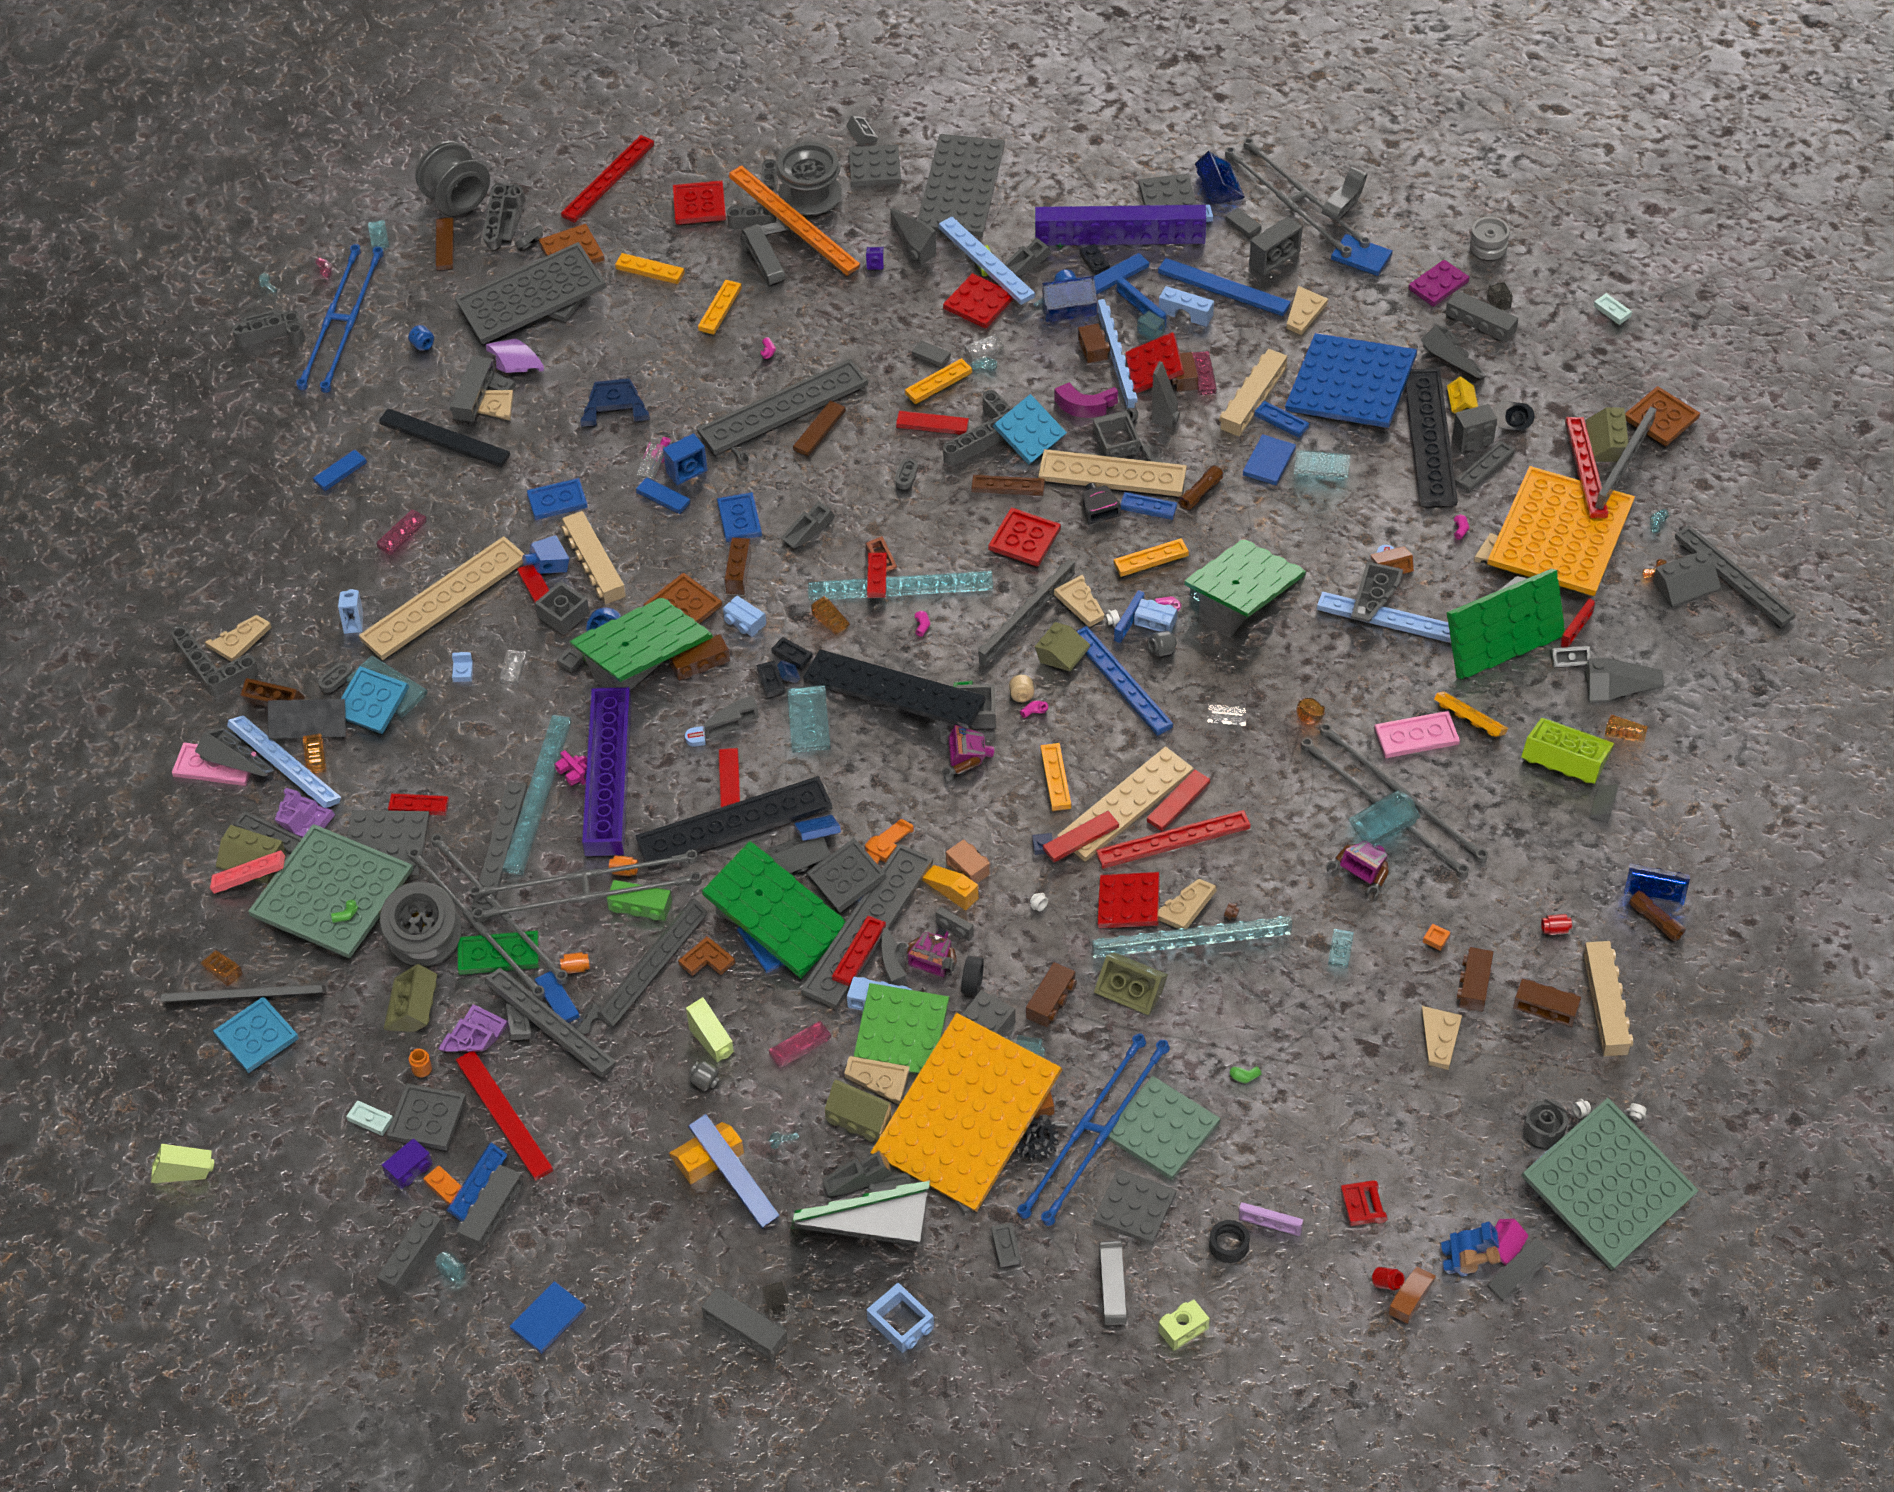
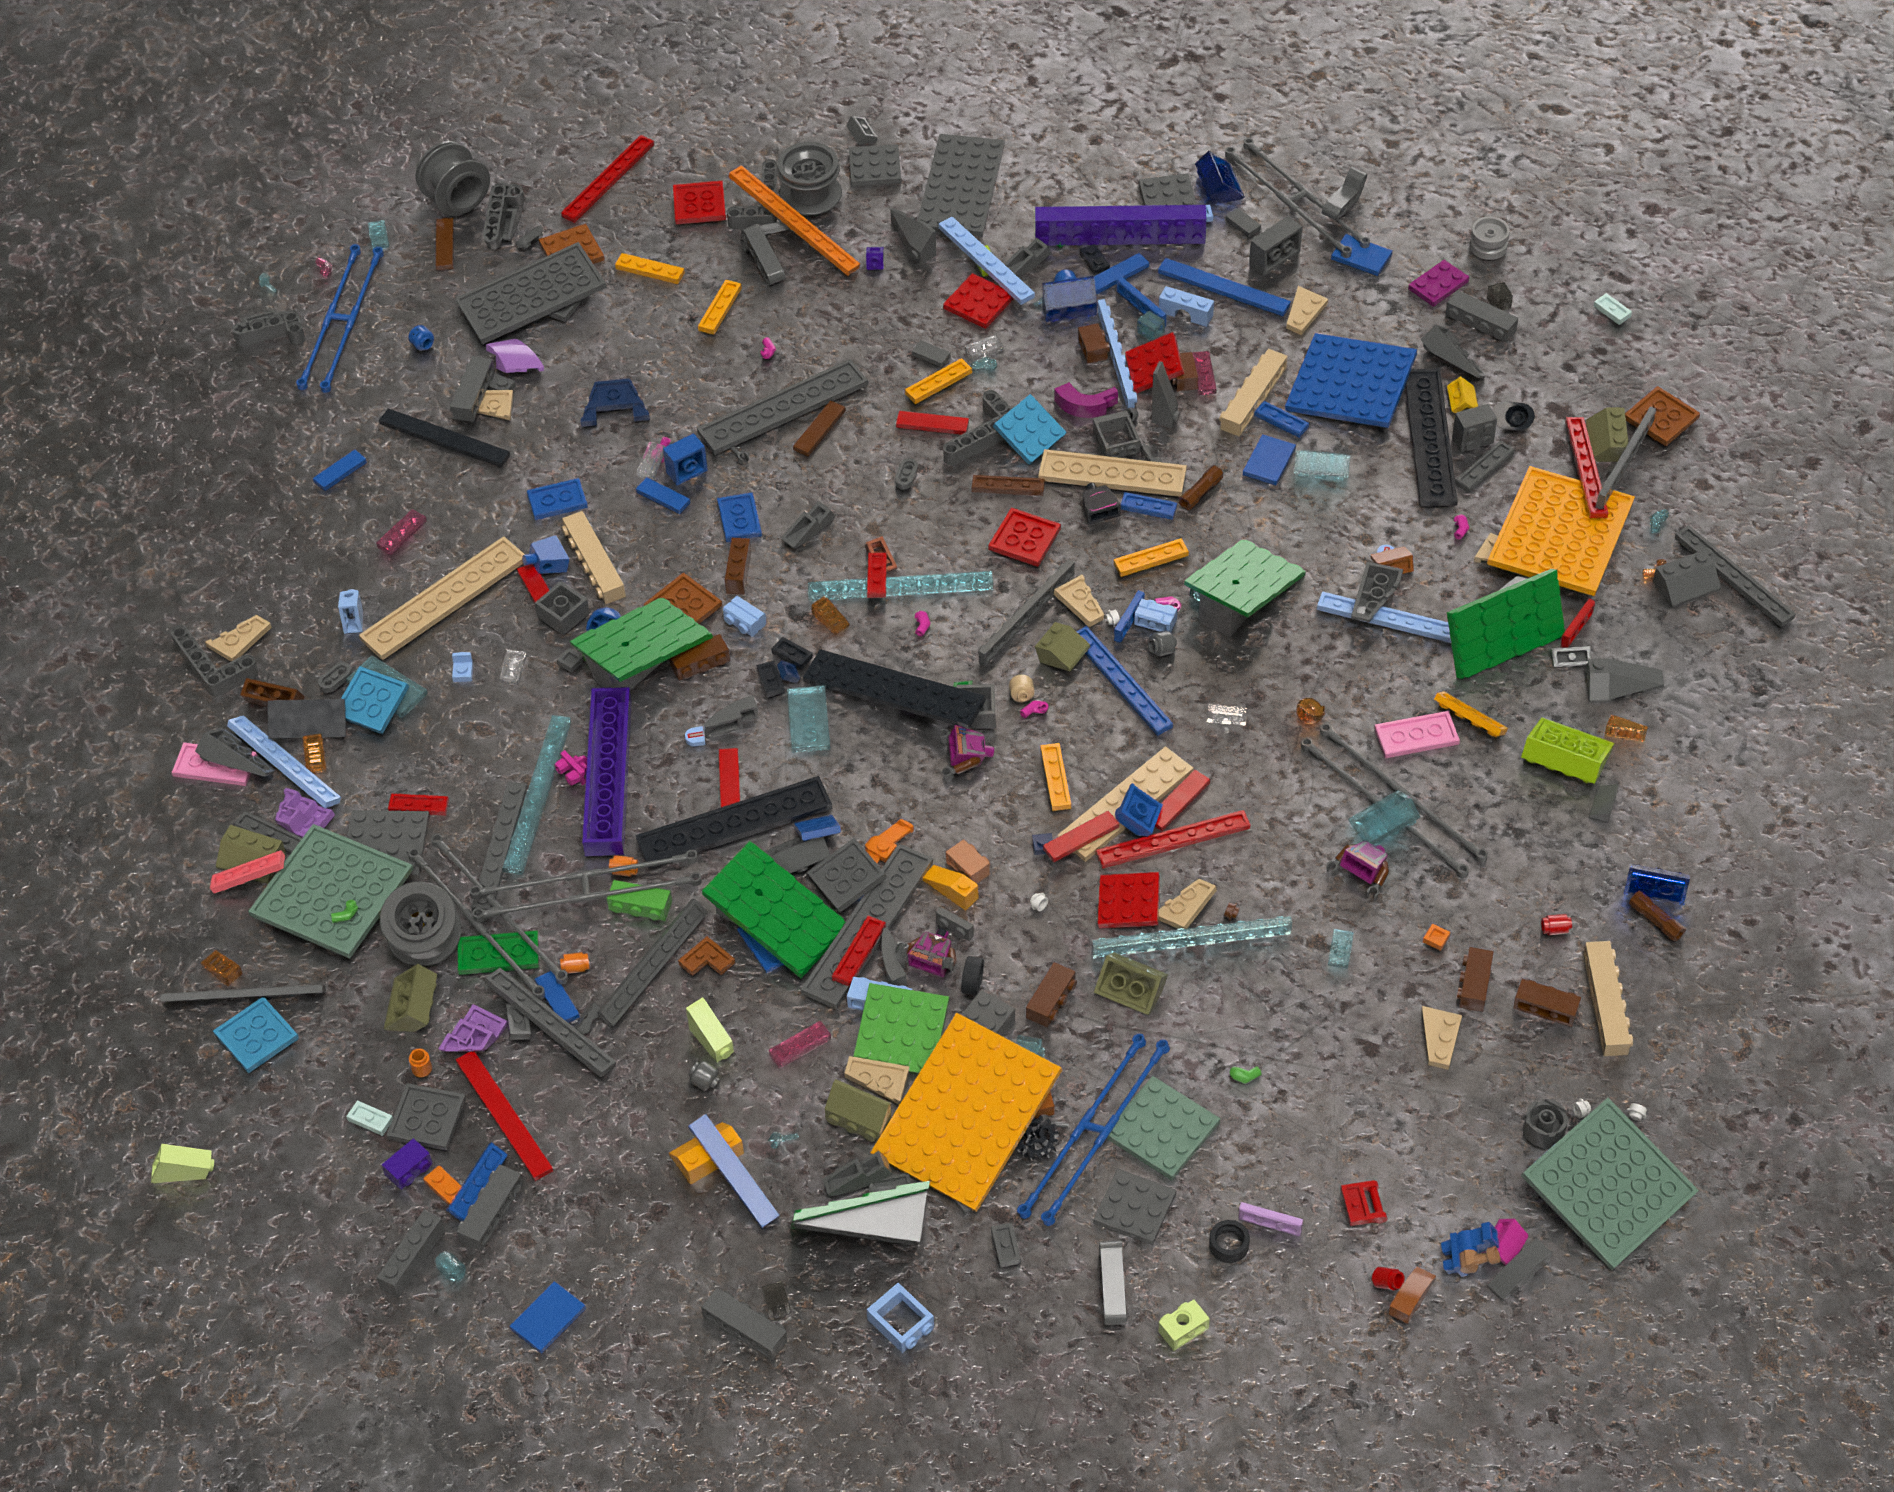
(1138, 811): none -> blue slope

